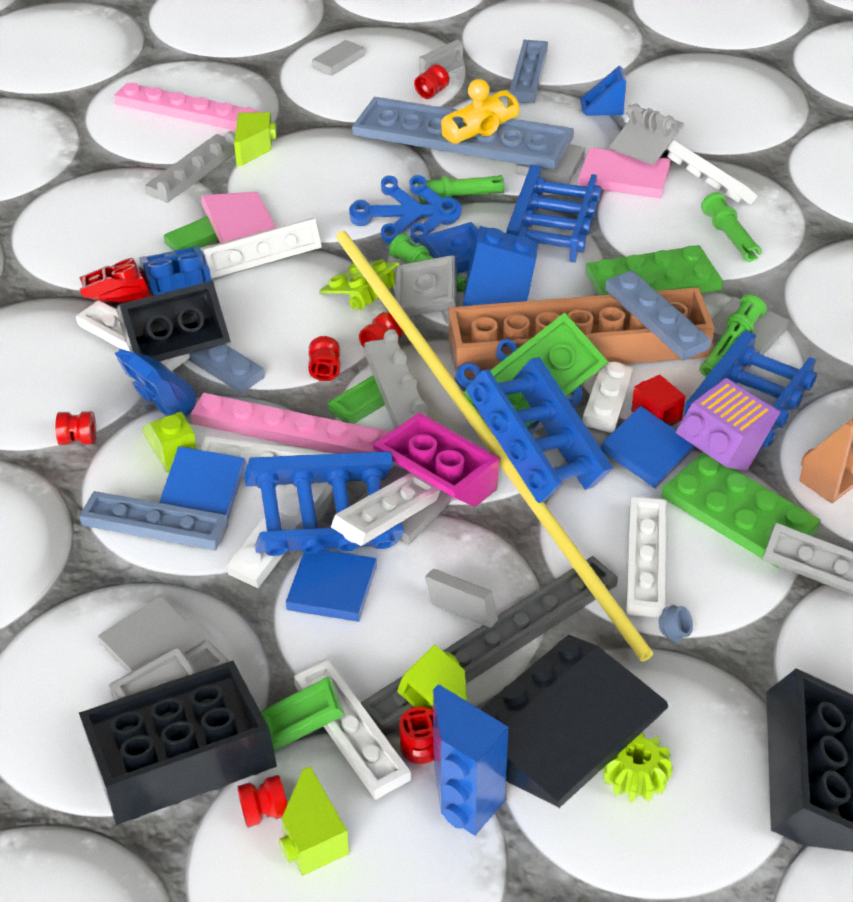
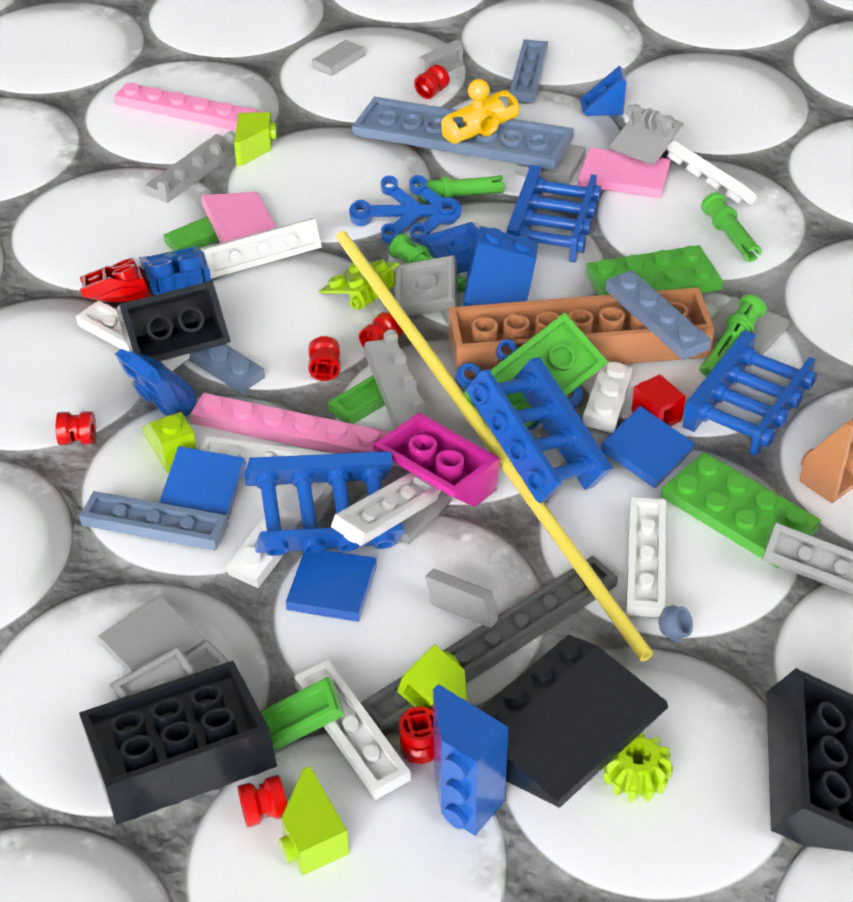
(728, 424): medium lavender slope -> none

